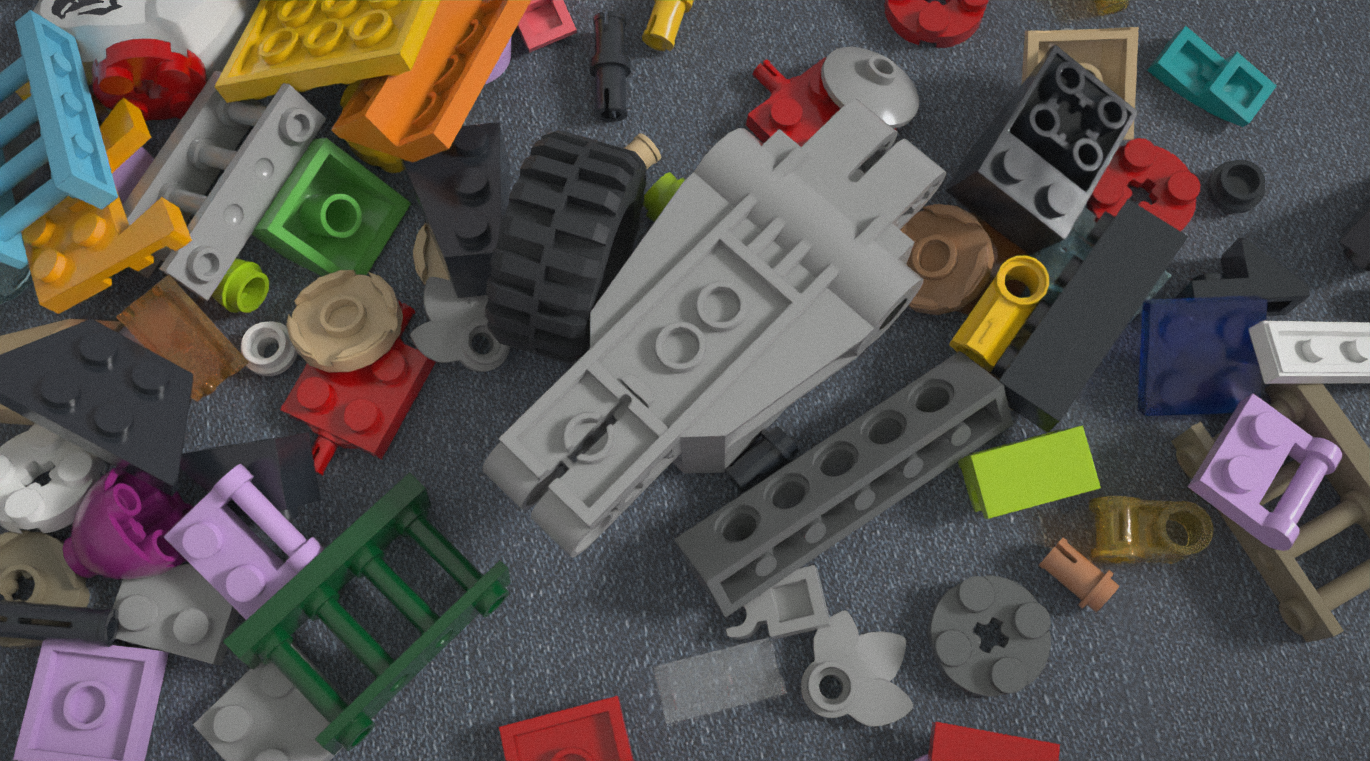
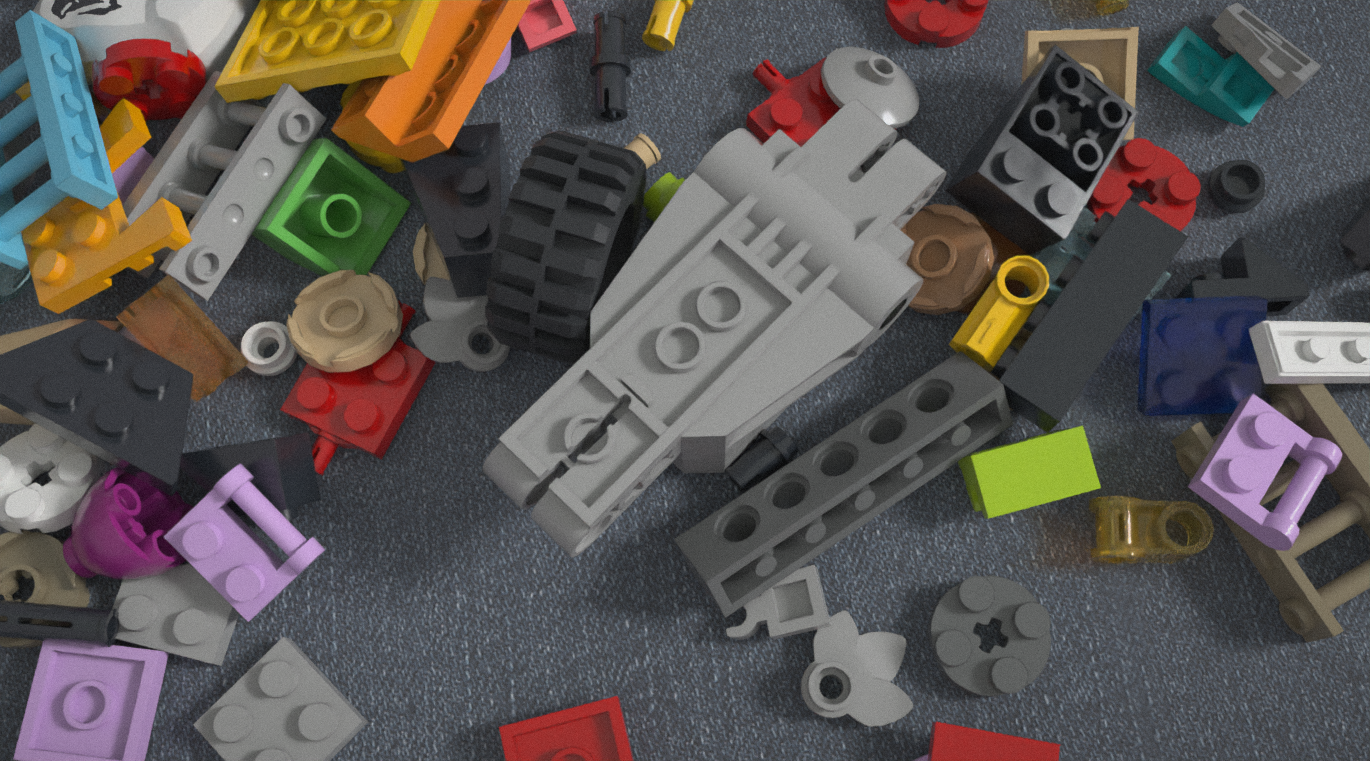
(236, 284): lime cone -> none
(314, 595): dark green fence -> none
(719, 681): clear hinge -> none
(1079, 575): nougat pin -> none
(1264, 49): none -> light grey wing

